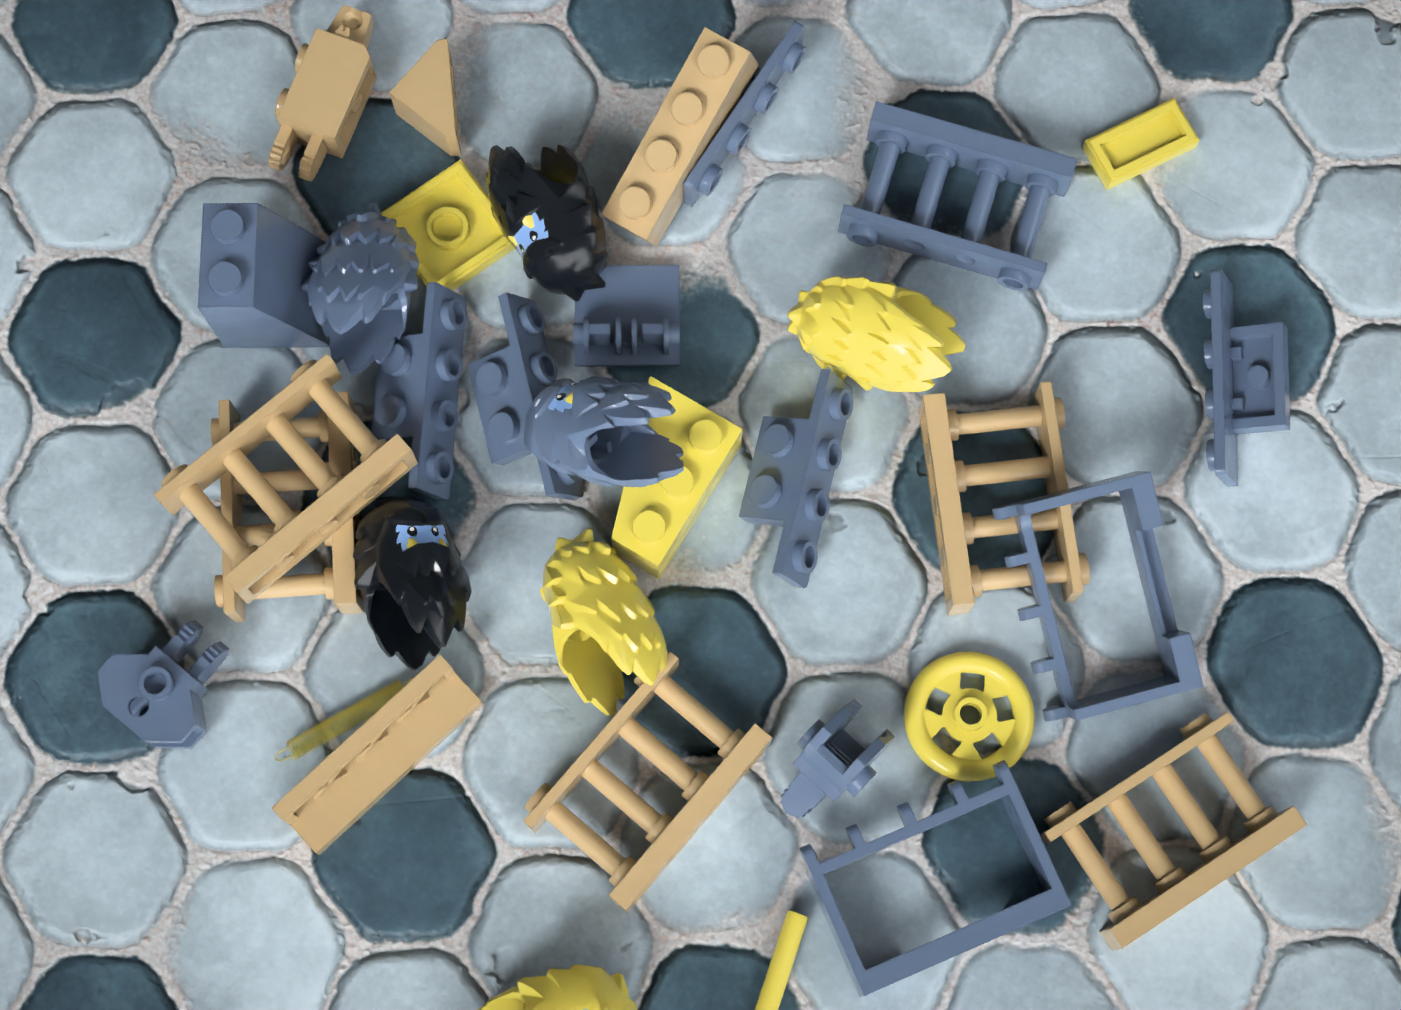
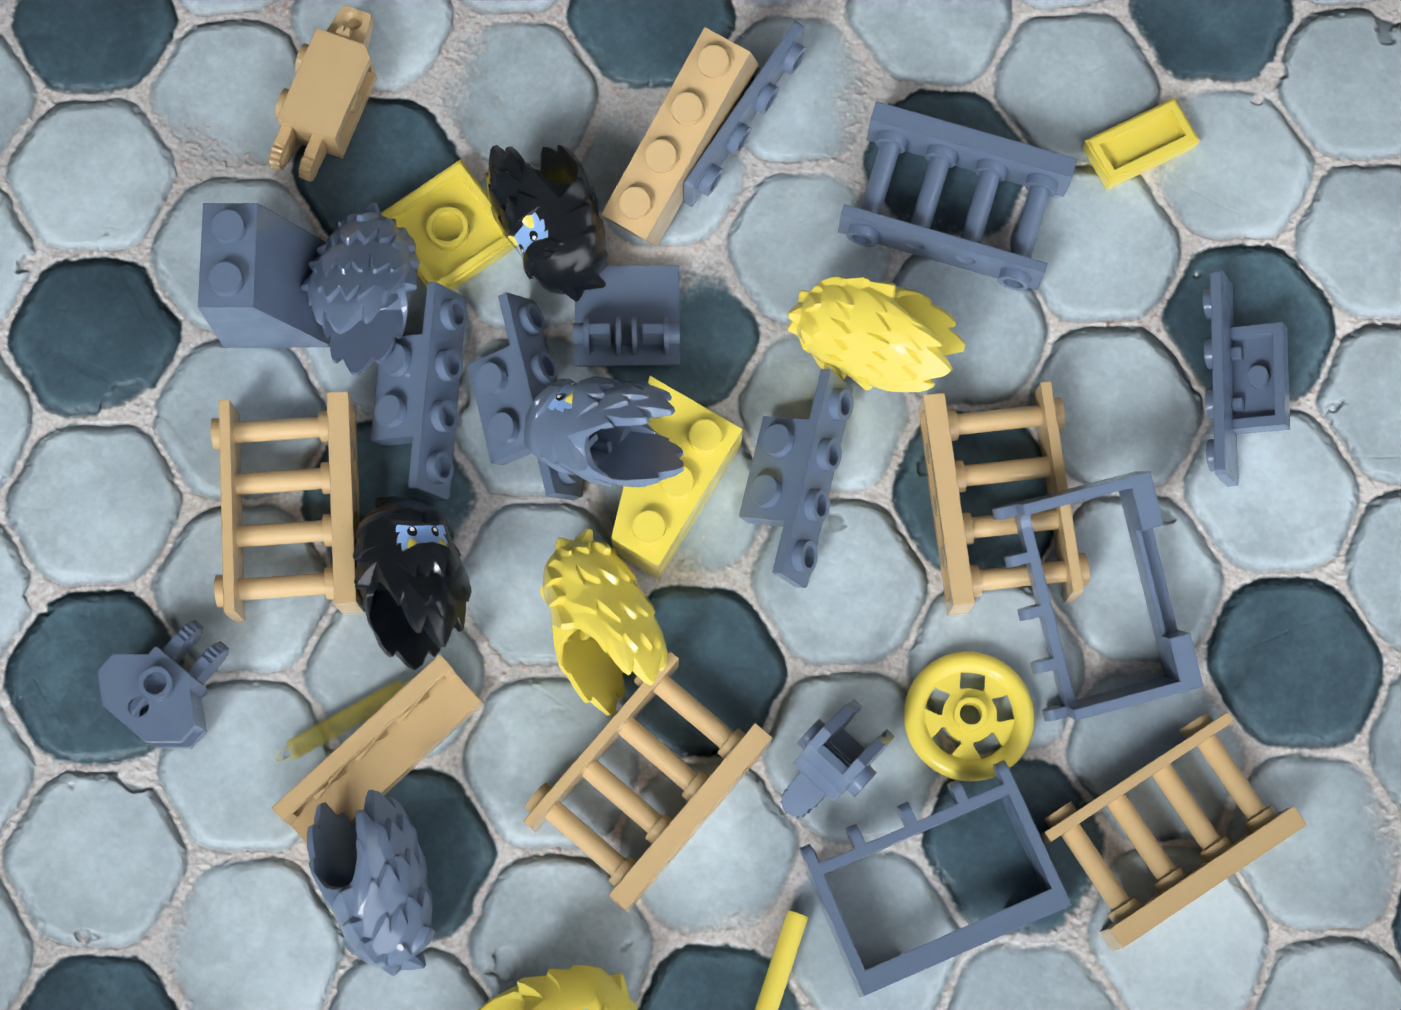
(296, 531): tan fence -> none
(374, 882): none -> sand blue head
(428, 98): tan slope -> none

